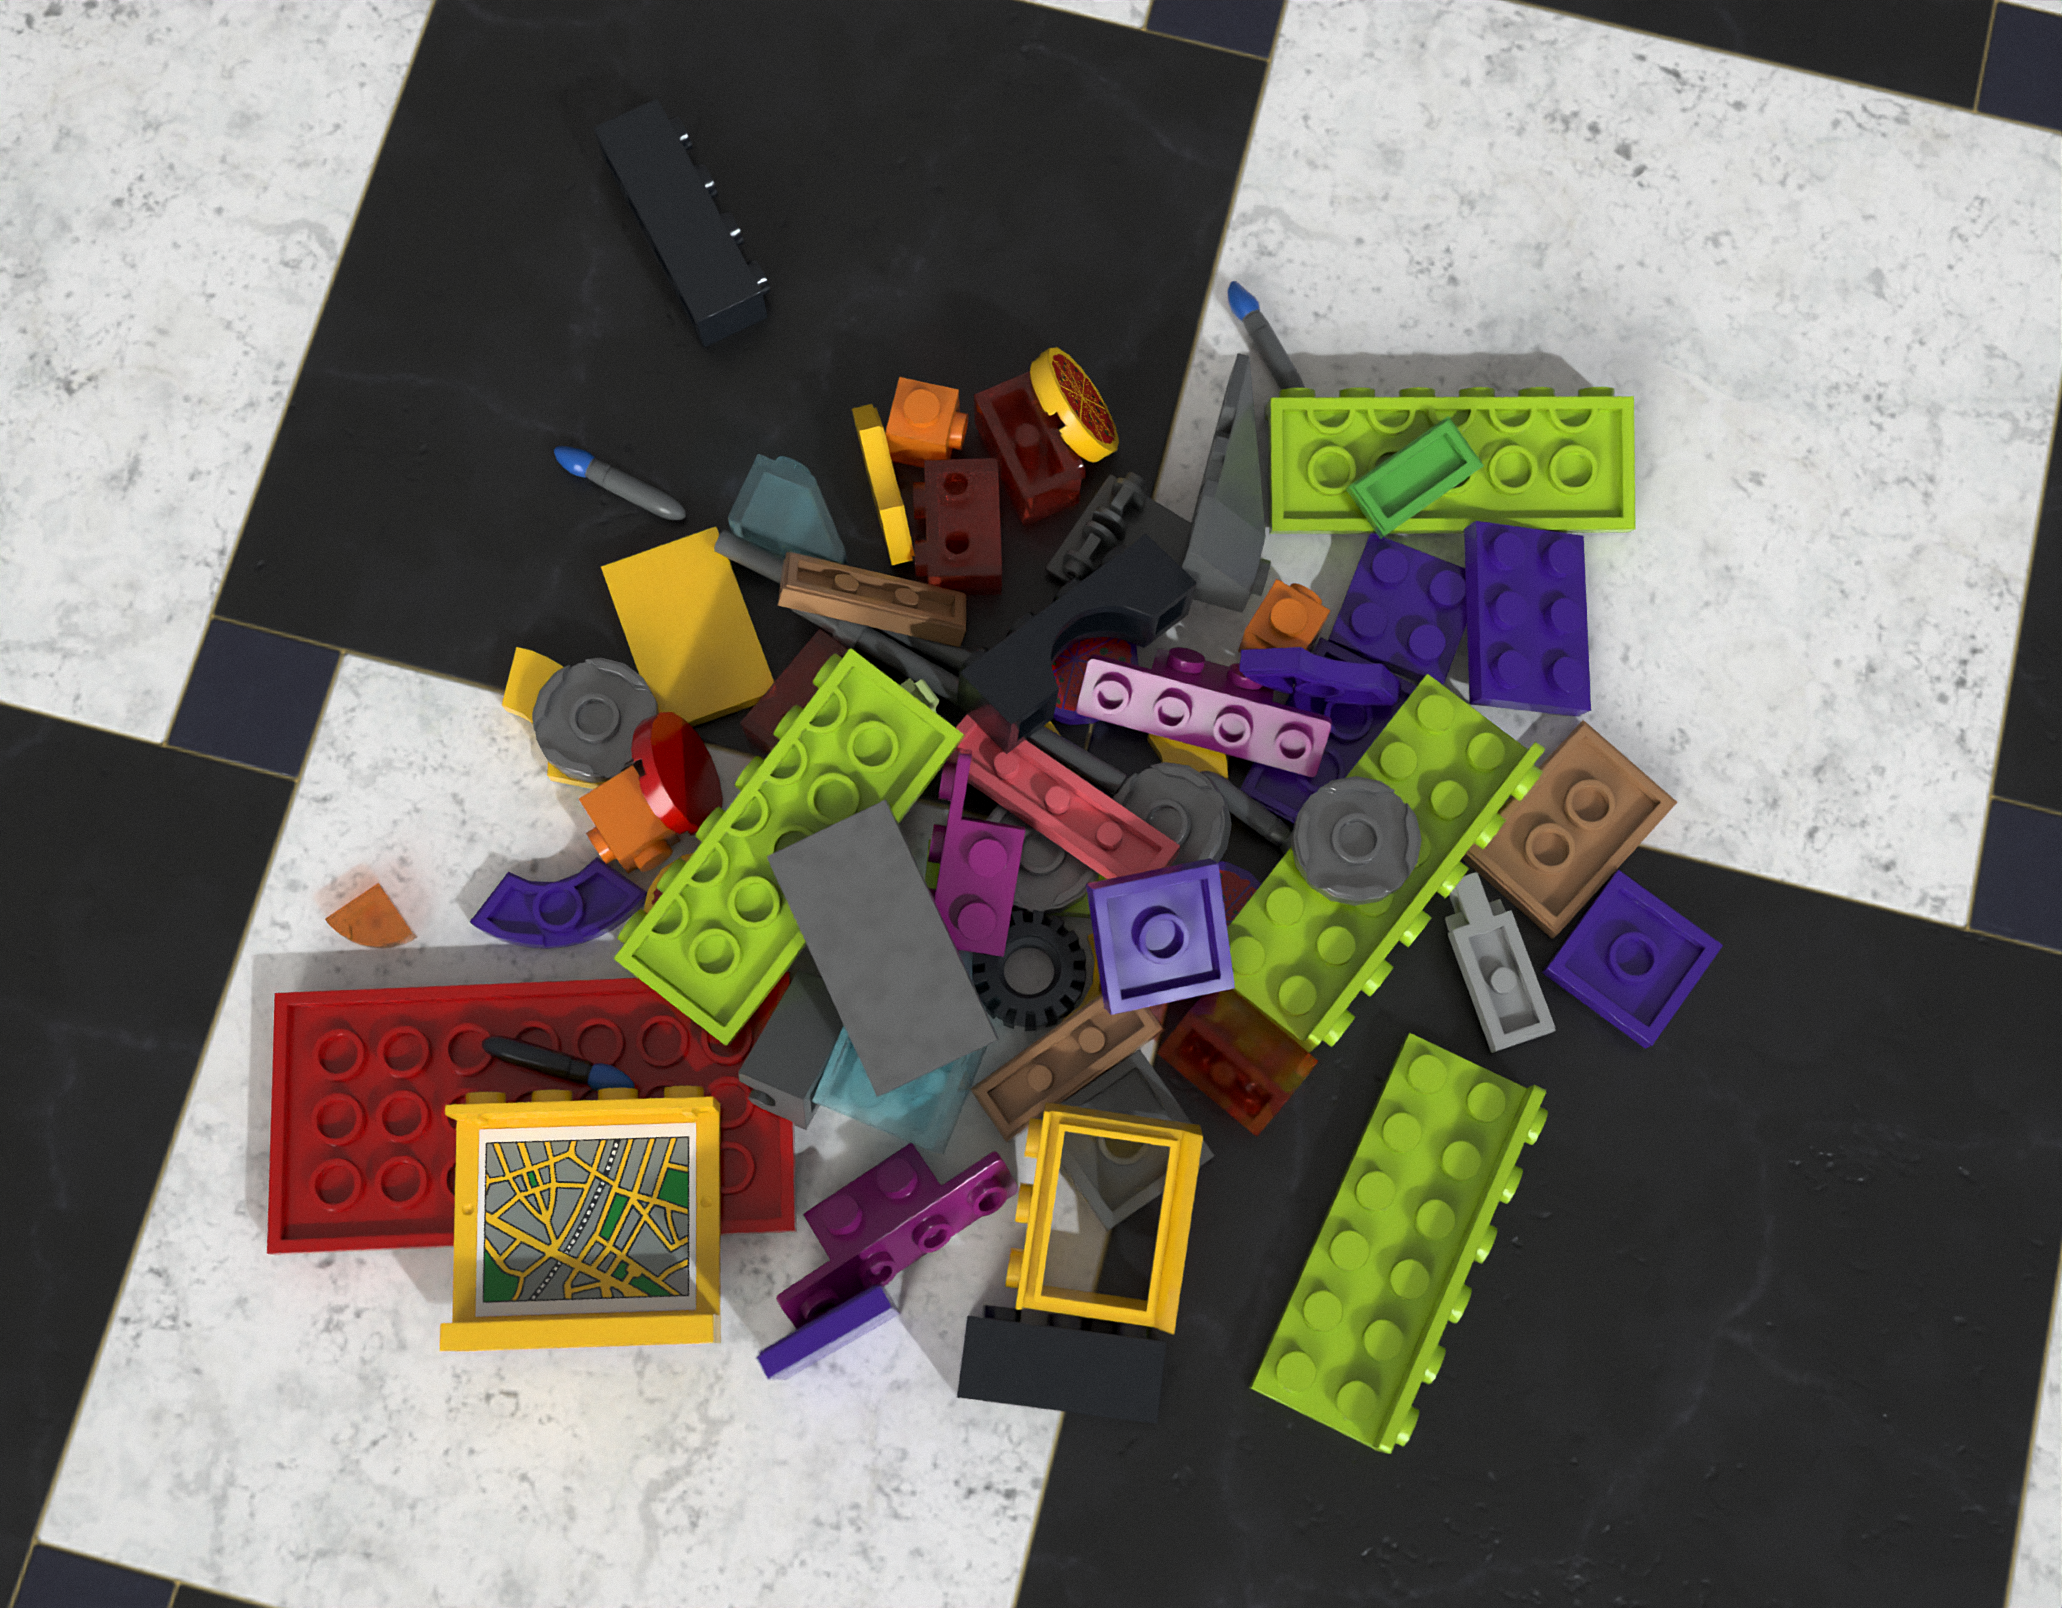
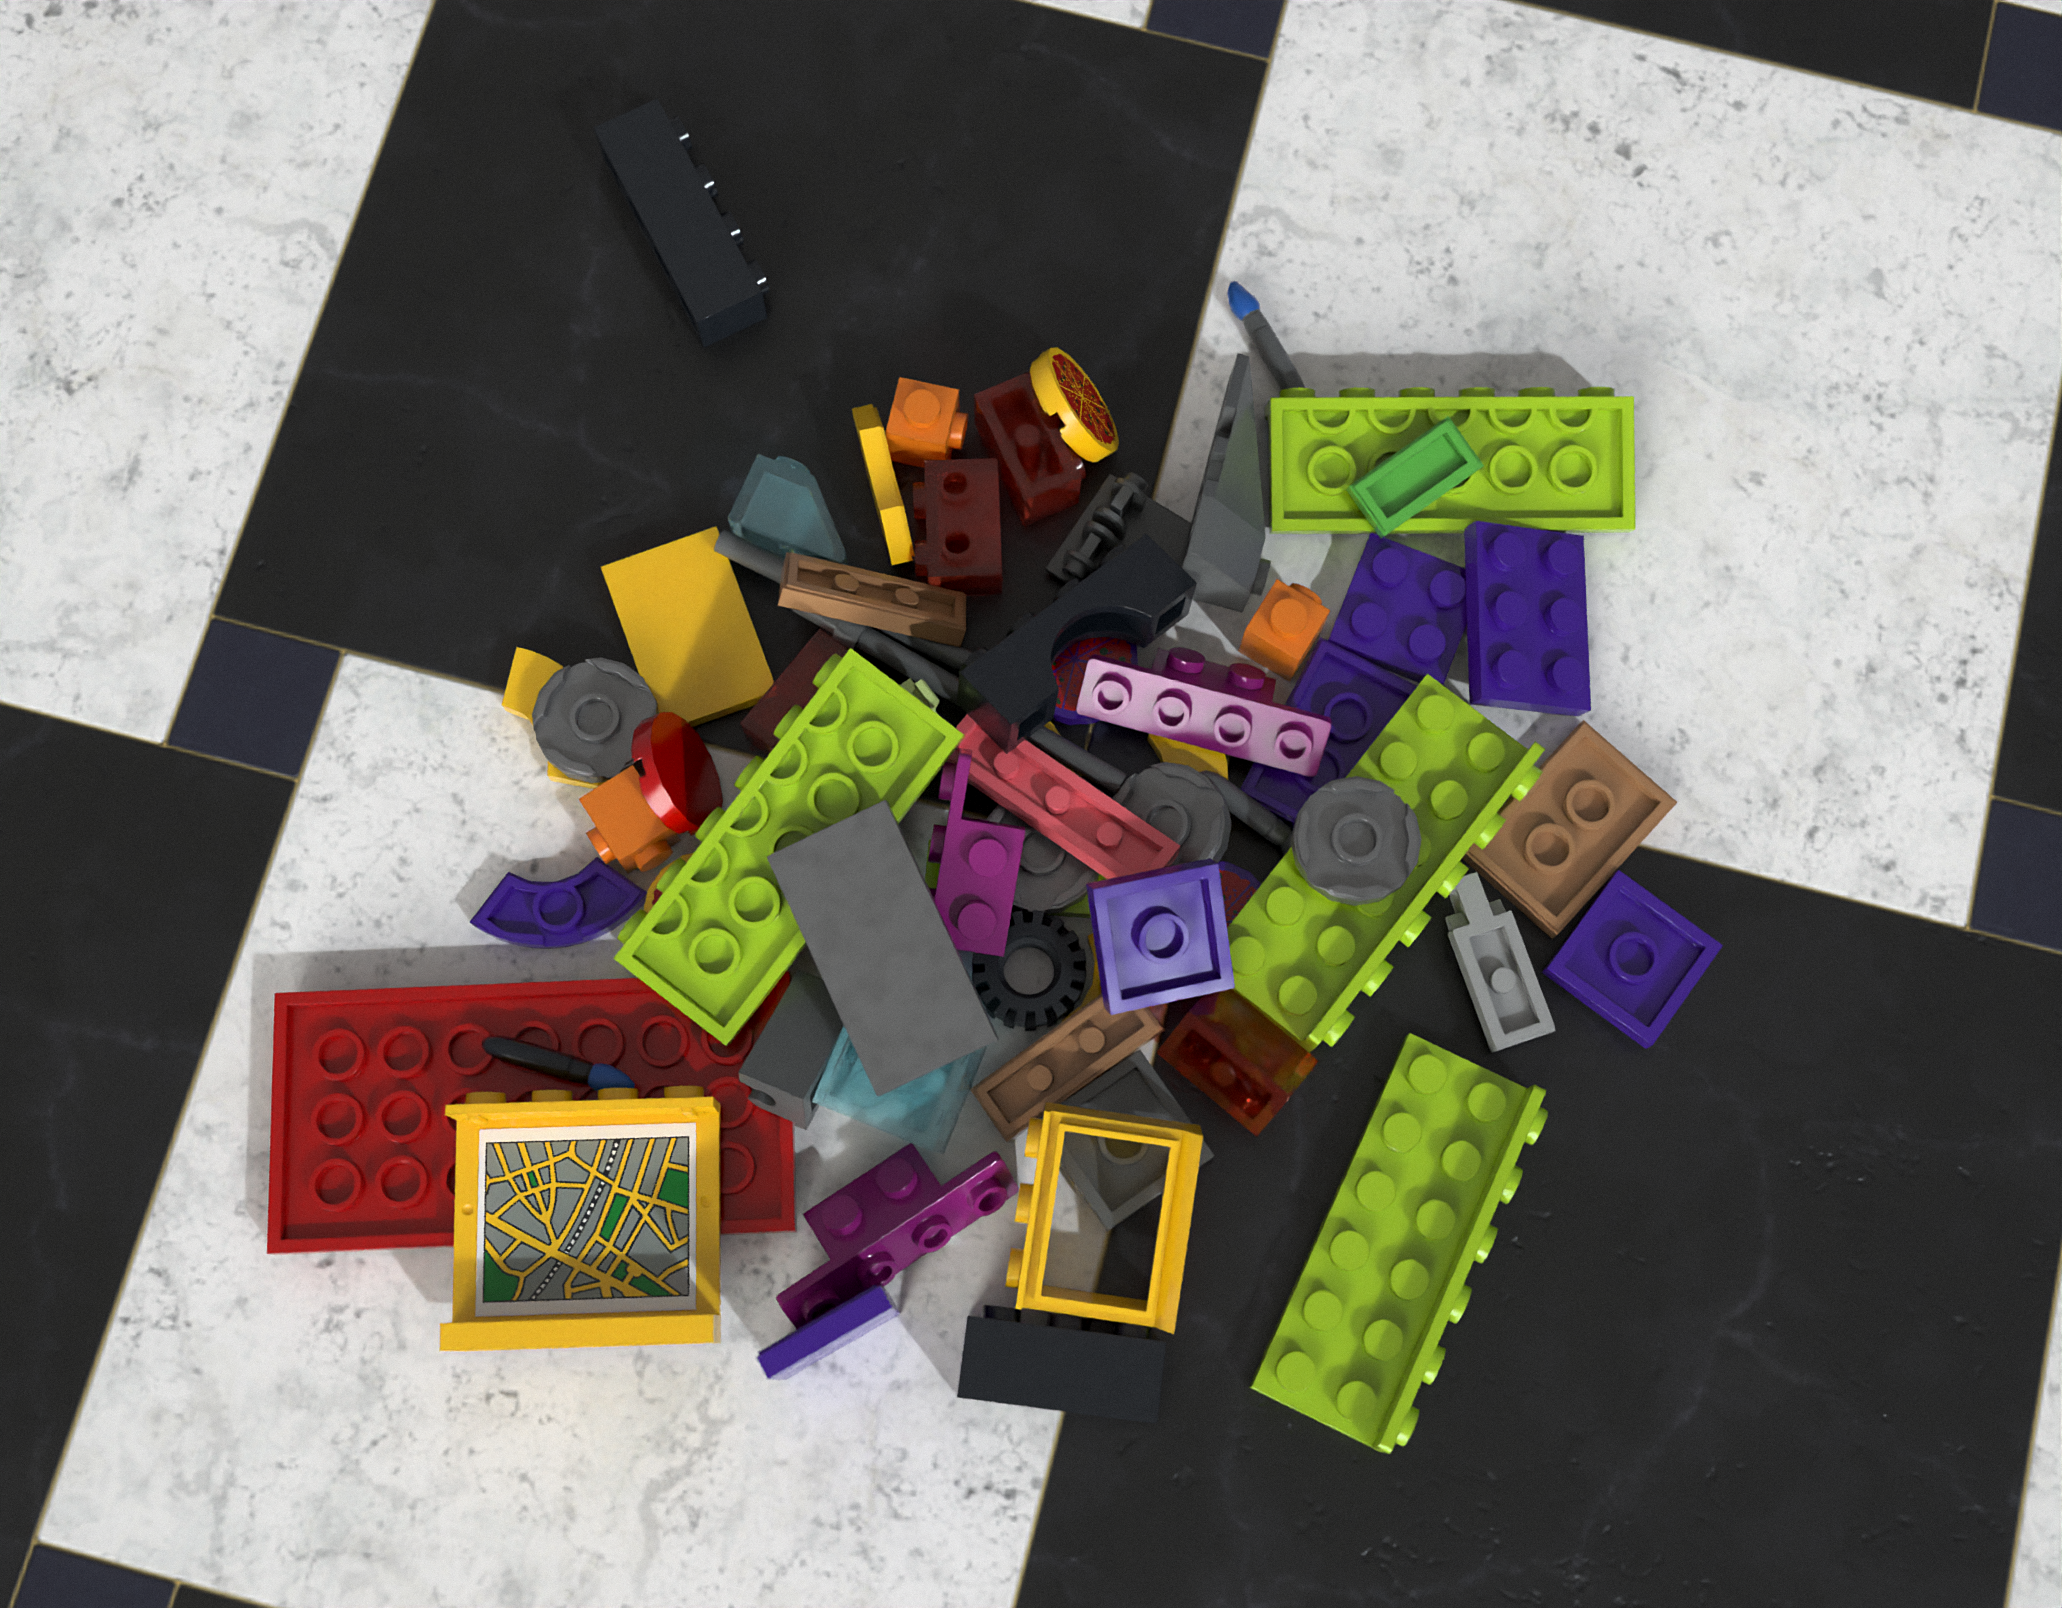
(372, 921): clear orange tile -> none
(619, 482): dark grey piece -> none
(1320, 676): dark purple tile -> none

